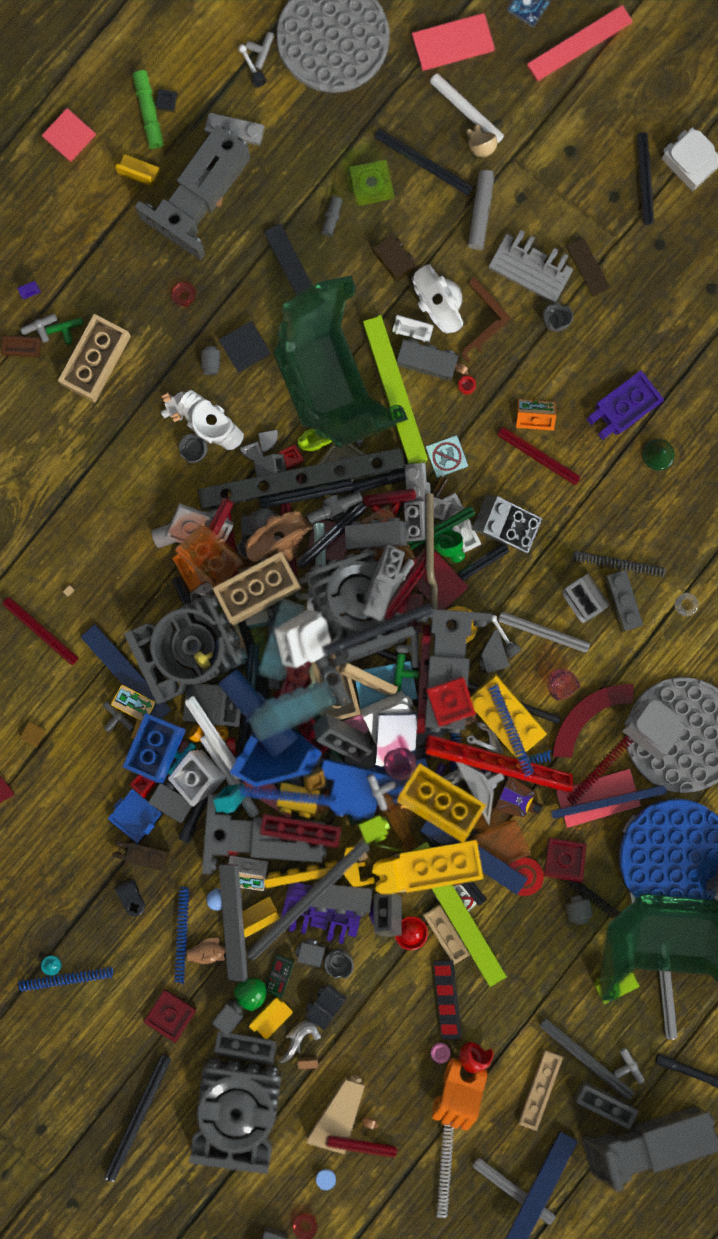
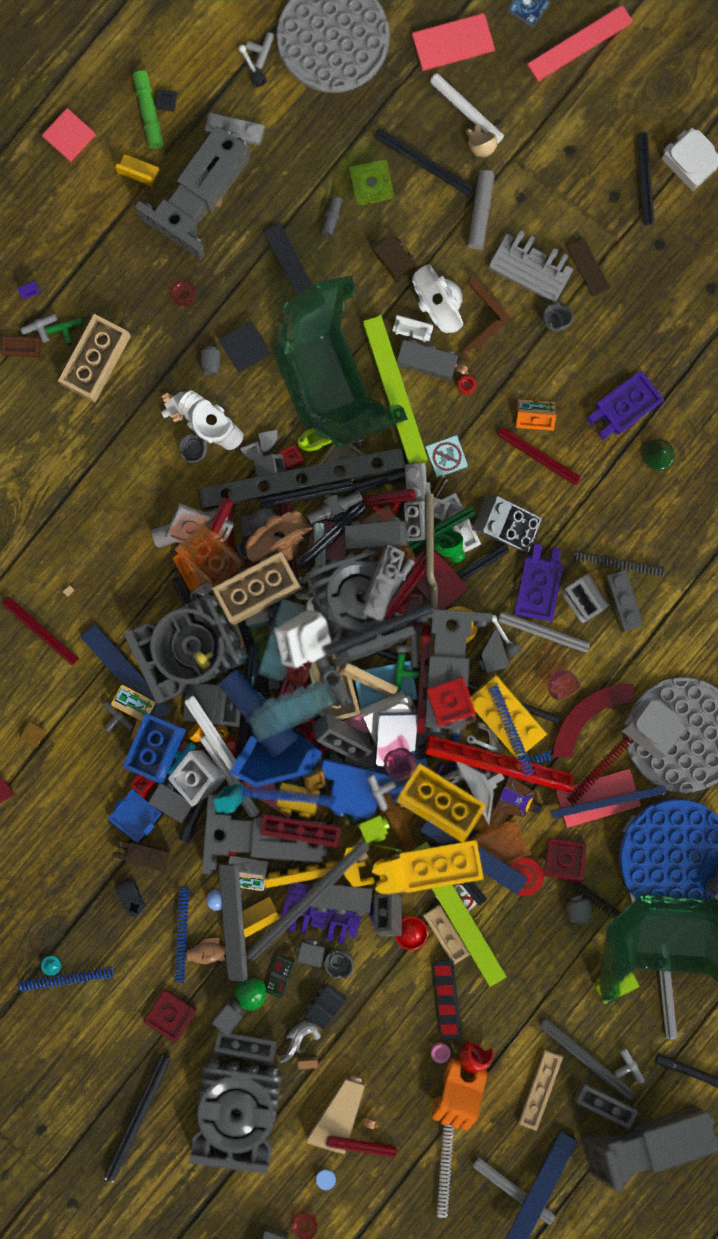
(271, 1017): yellow panel -> none
(539, 585): none -> dark purple tile
(678, 606): clear piece -> none

